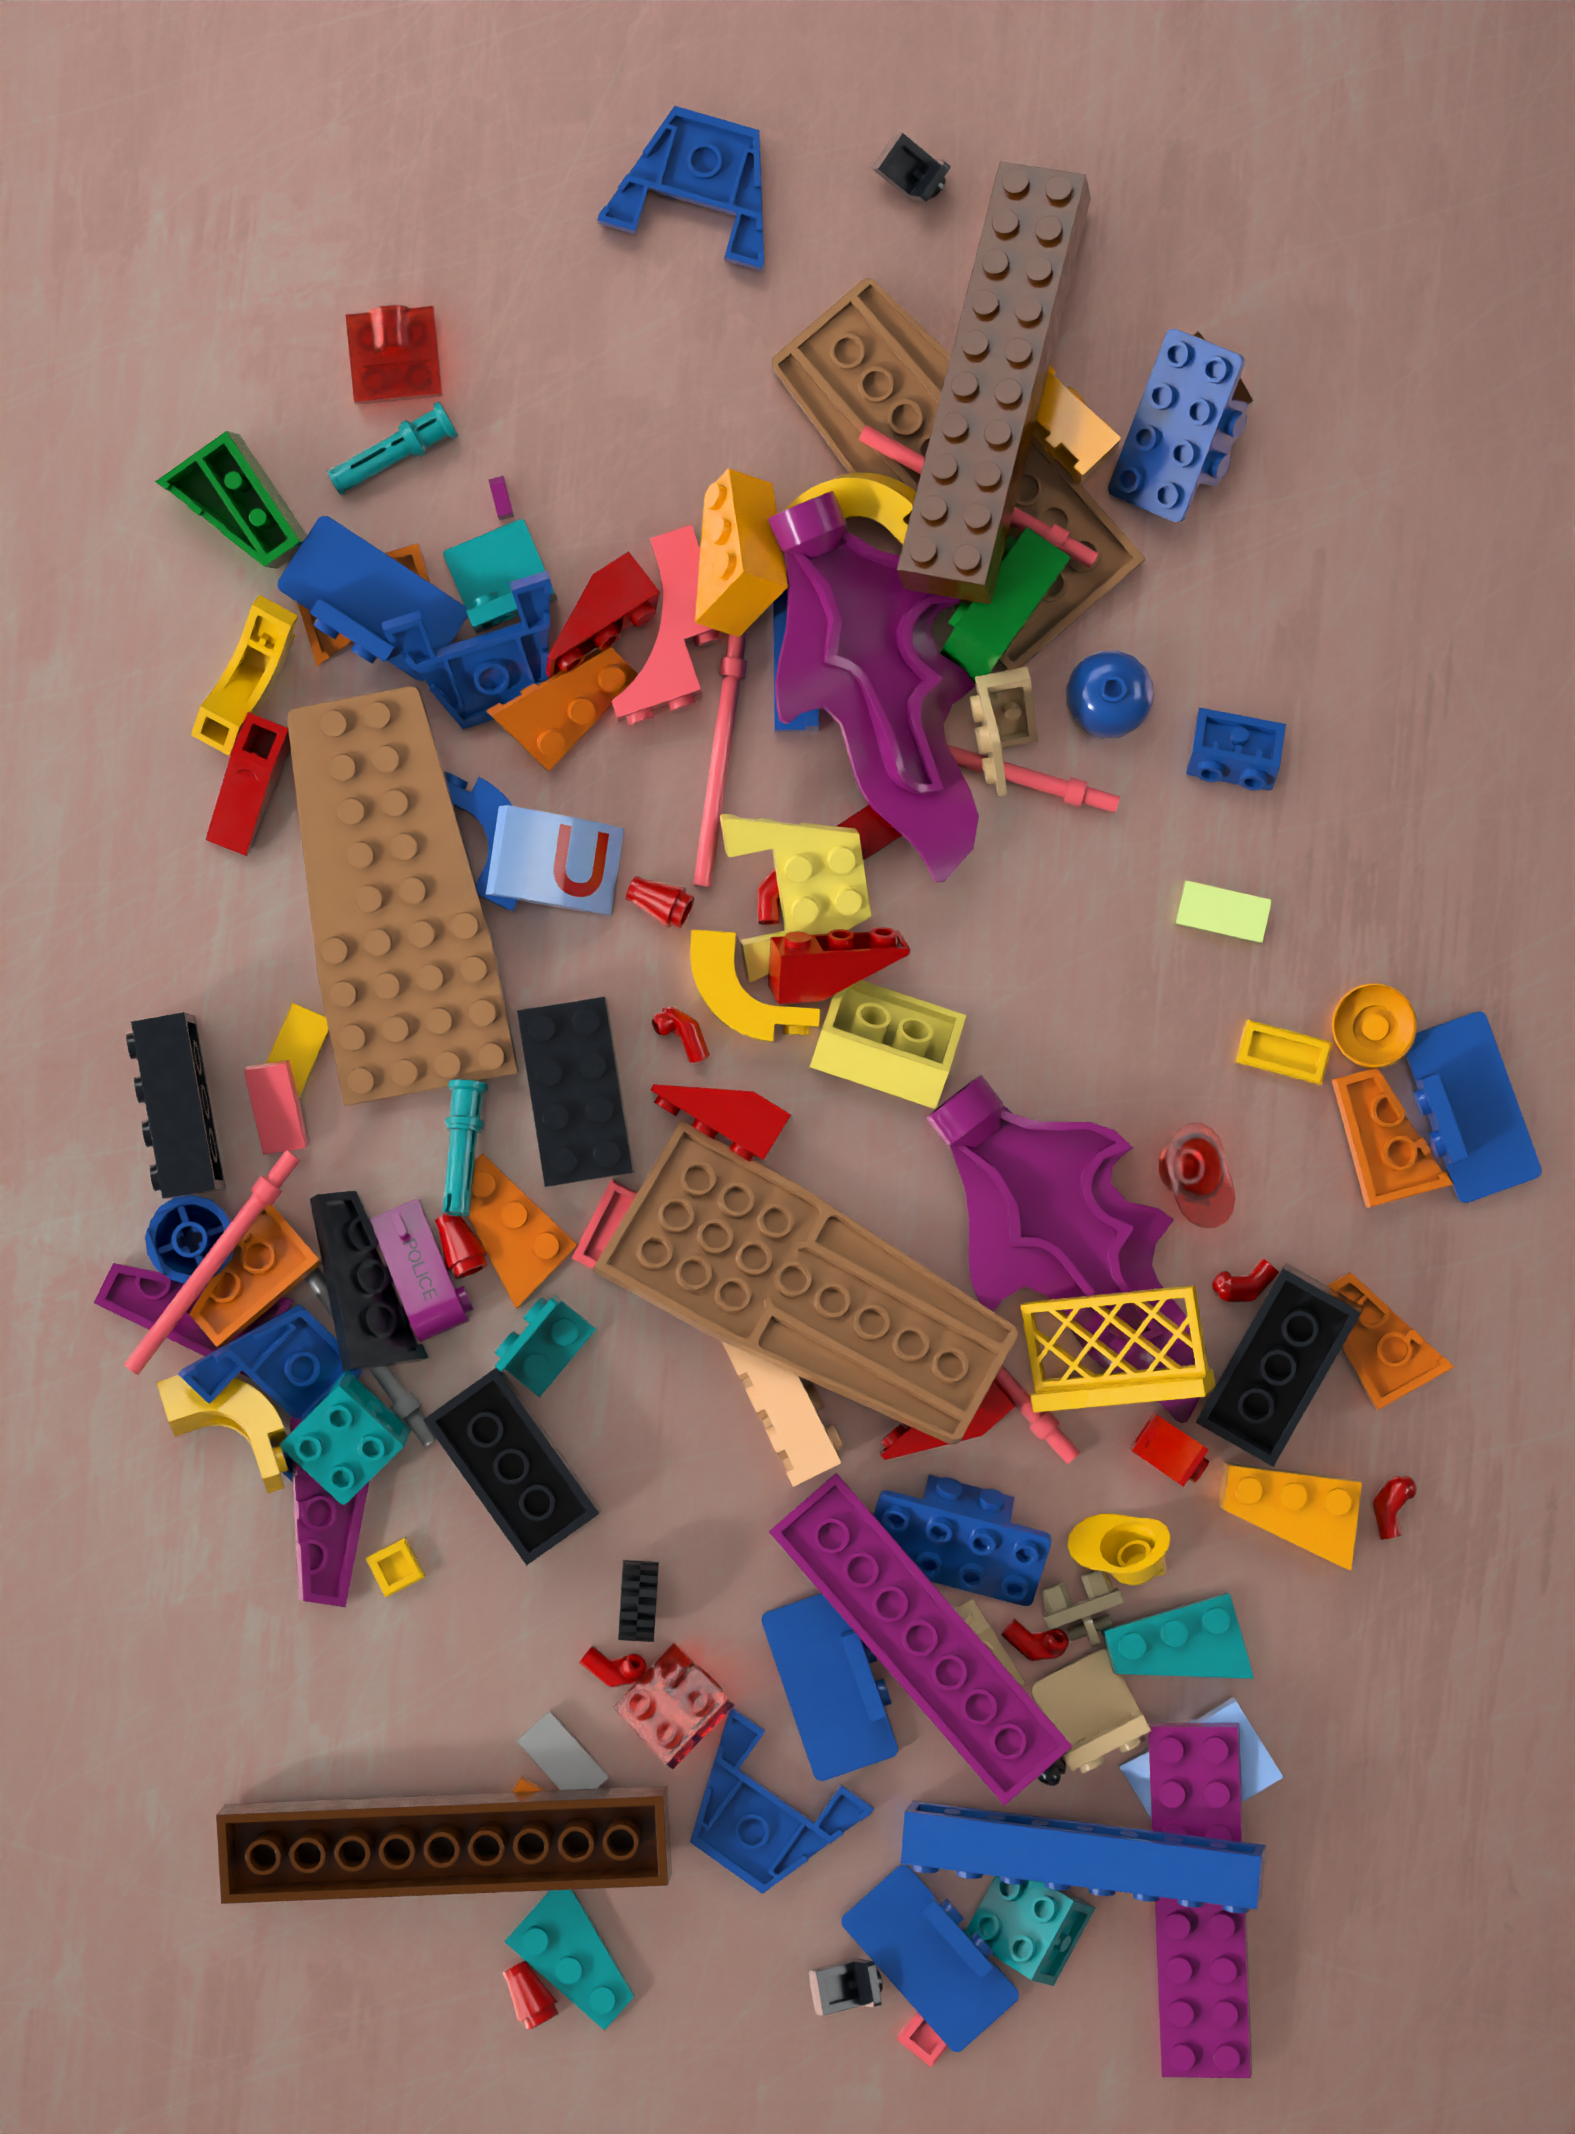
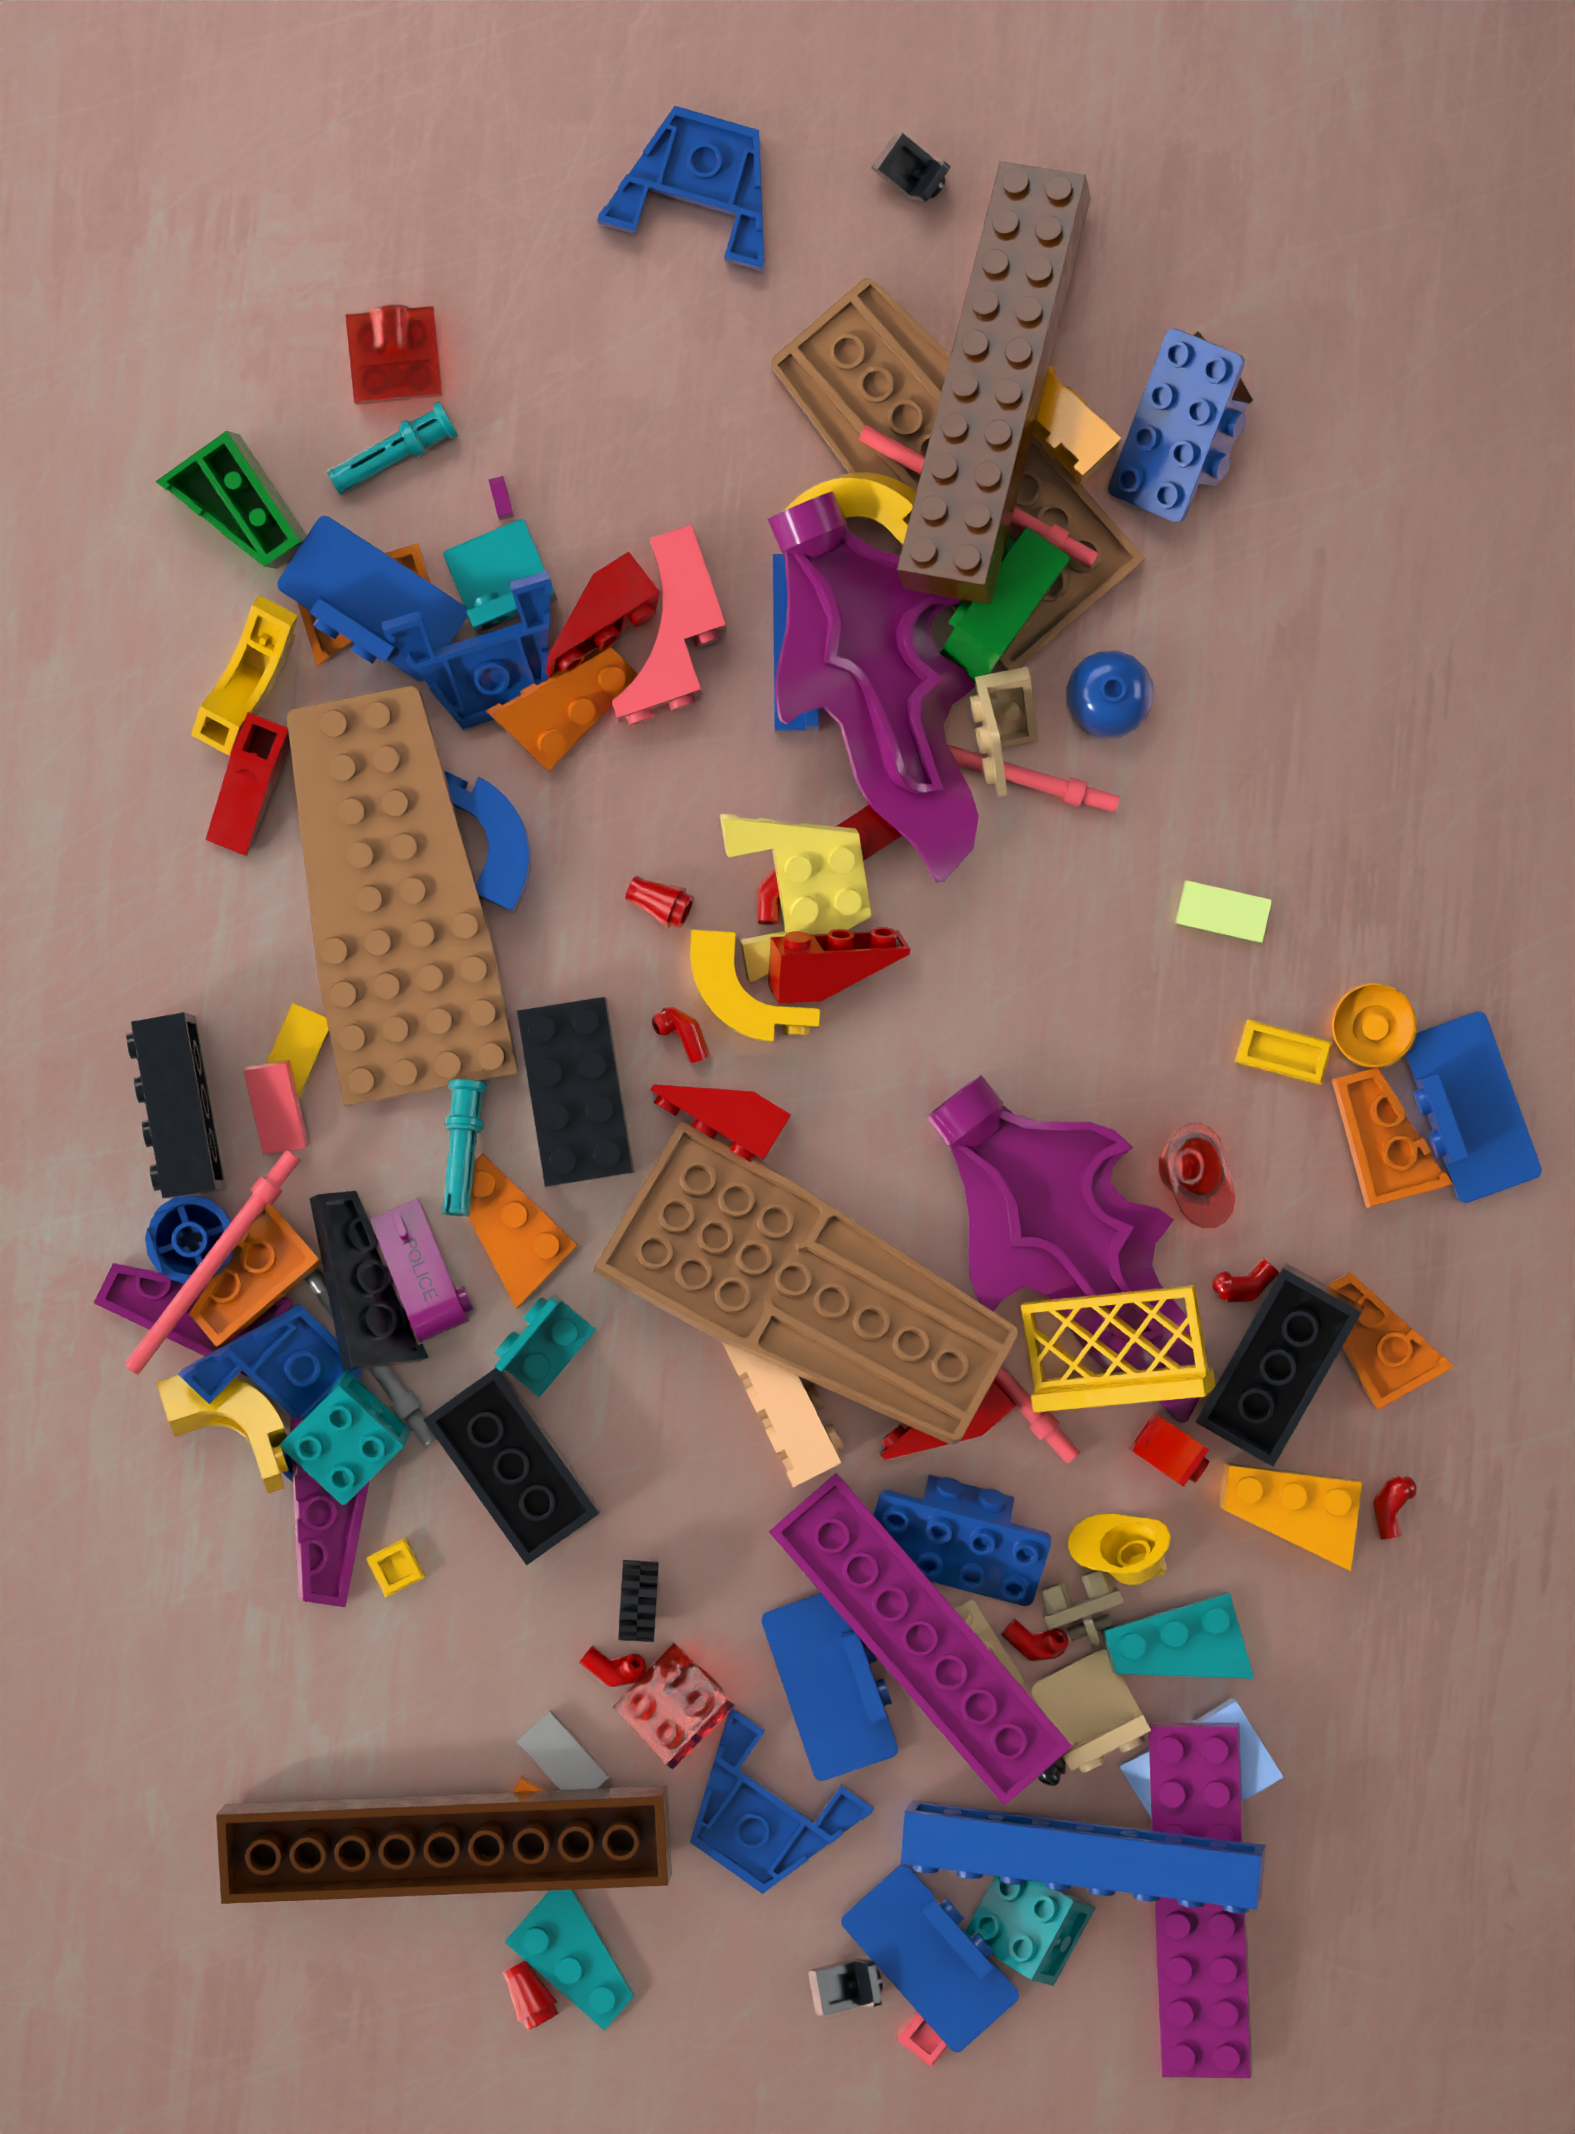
(460, 1247): red cone -> none
(555, 860): light blue slope -> none
(604, 1223): coral tile -> none
(732, 669): coral bar -> none
(738, 554): light orange wedge -> none
(889, 1042): light yellow slope -> none
(1236, 749): blue bracket -> none

